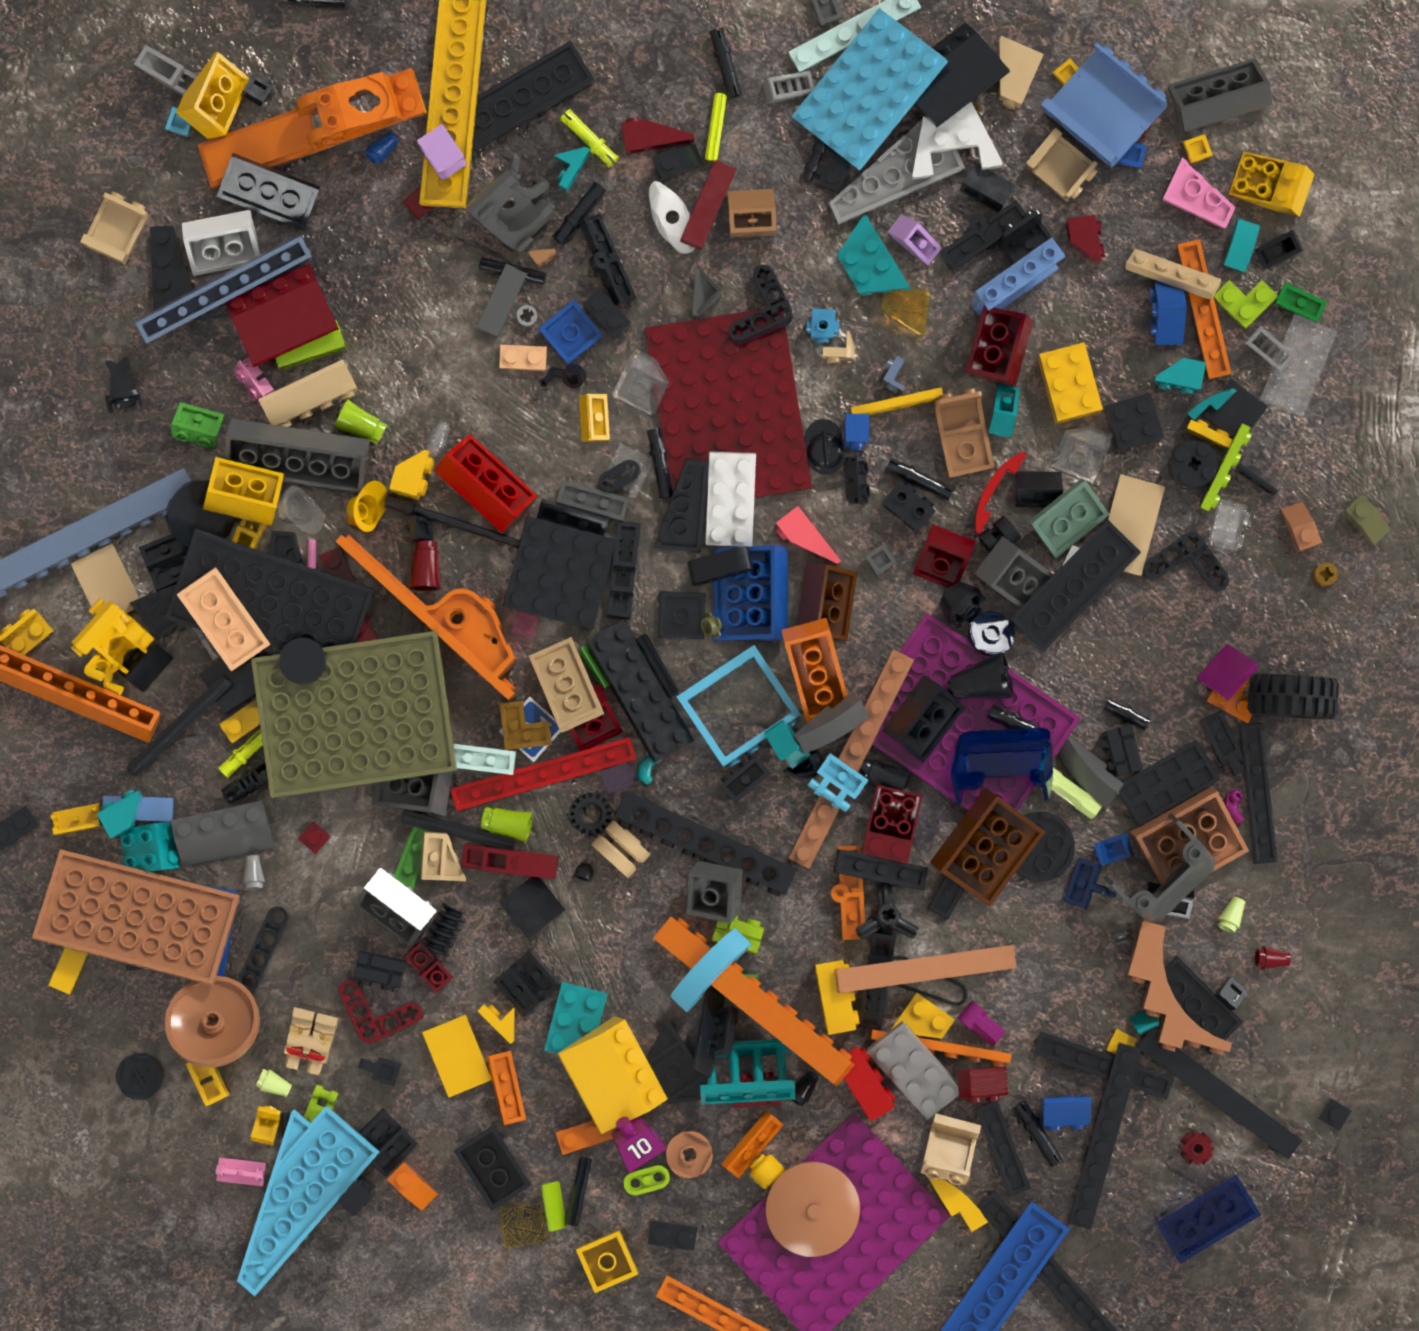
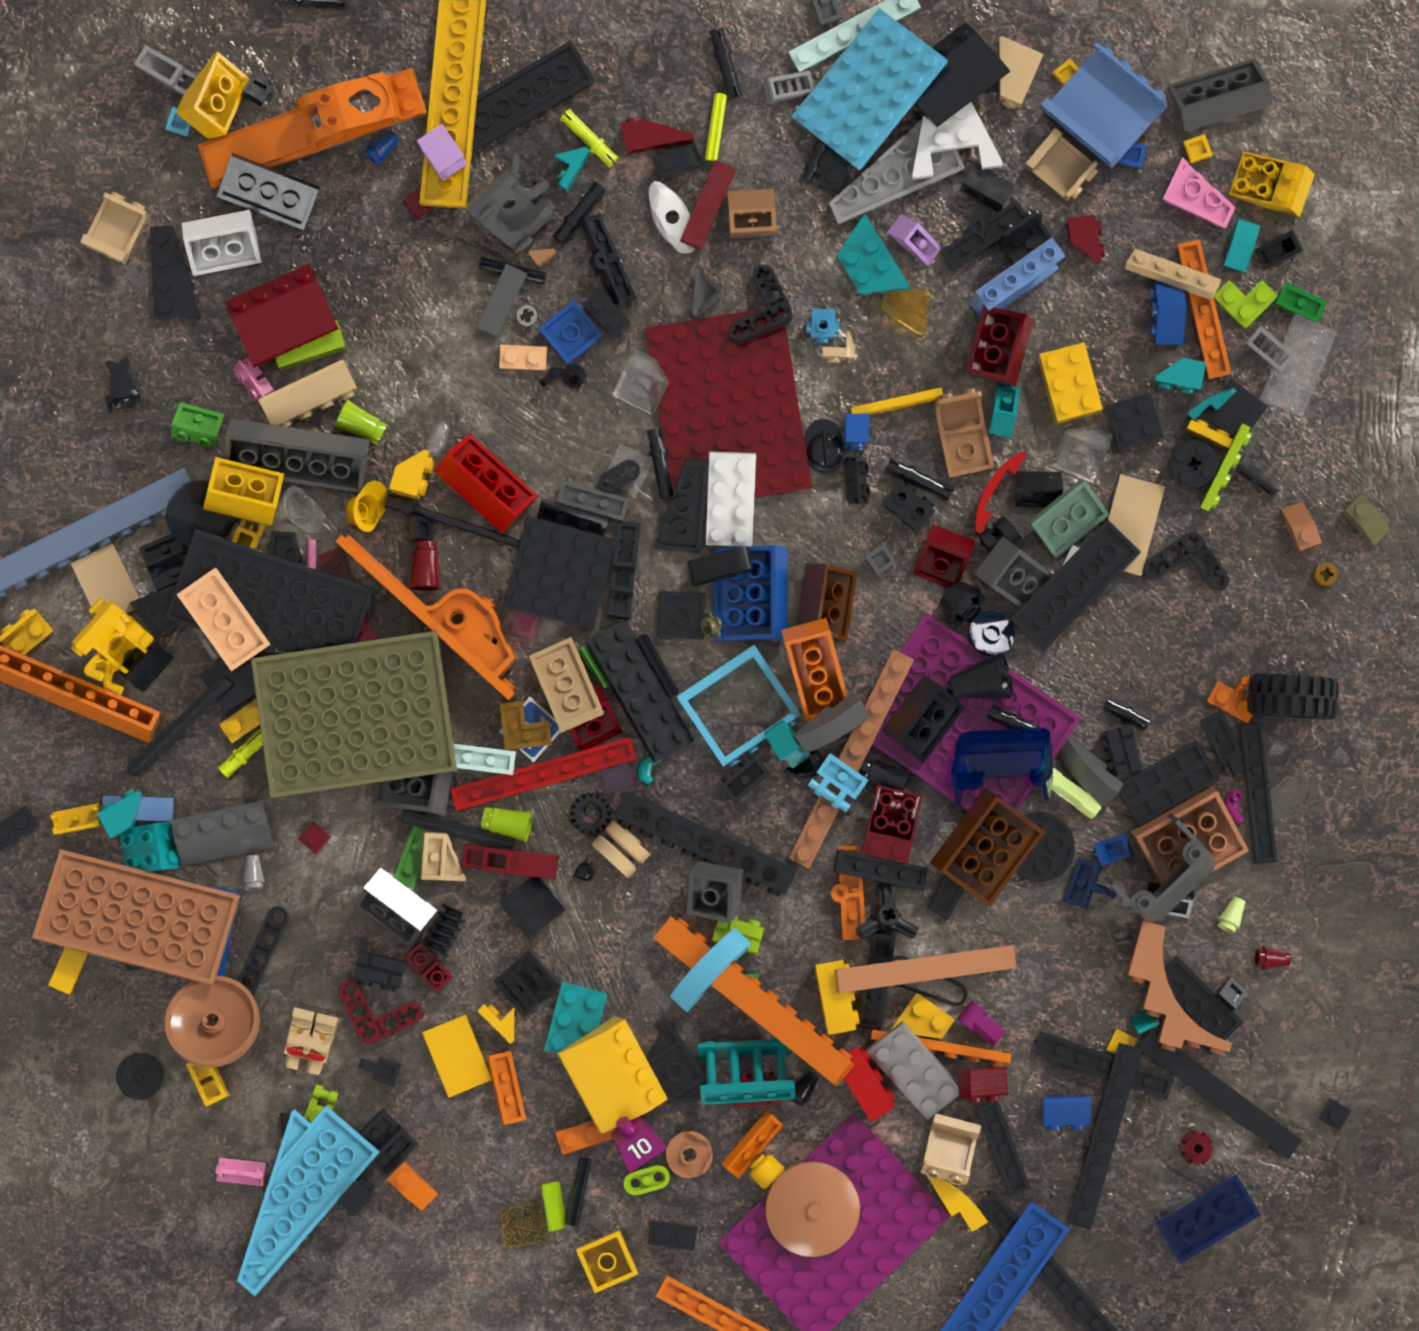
(222, 289): sand blue brick -> none
(246, 784): black hinge -> none
(266, 1125): yellow bracket -> none
(272, 1083): yellowish green cone -> none
(302, 661): black tile -> none
(493, 1167): black brick -> none
(594, 417): yellow slope -> none
(714, 1032): black bracket -> none
(802, 534): coral slope -> none
(892, 369): sand blue bracket -> none
(1037, 1132): black pin -> none
(1227, 672): magenta tile -> none
(1228, 525): clear brick -> none

